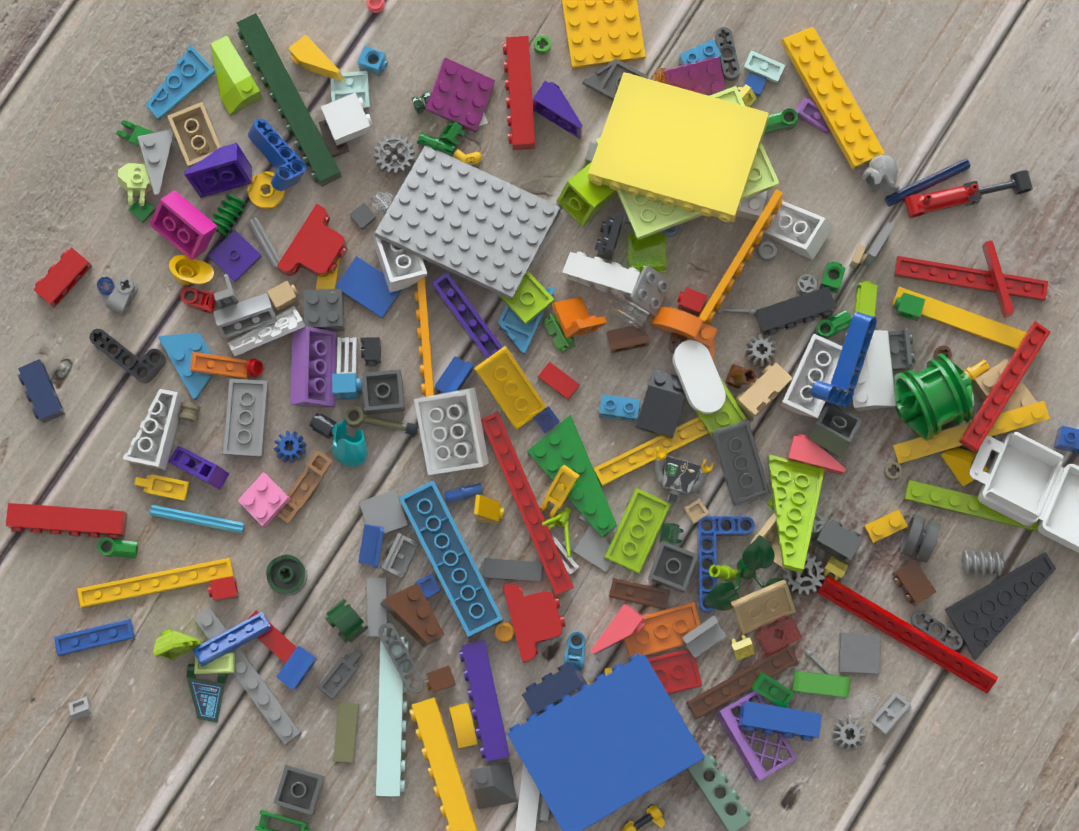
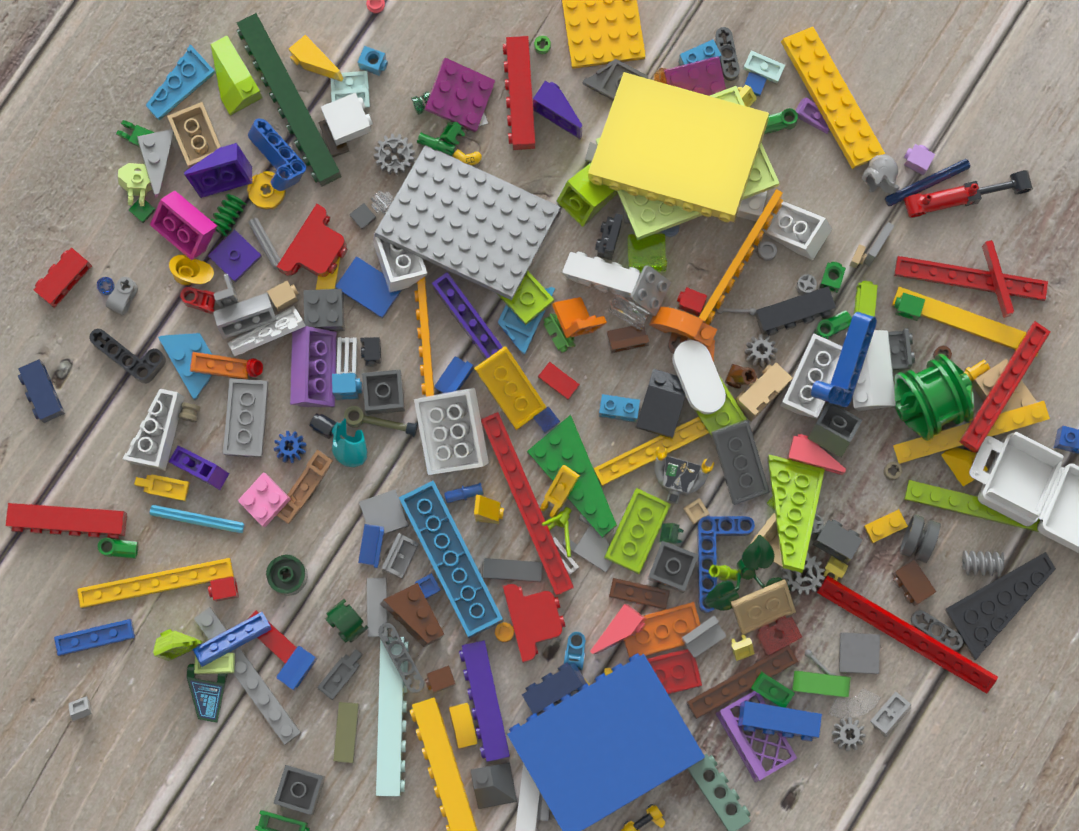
(918, 158): none -> lavender brick

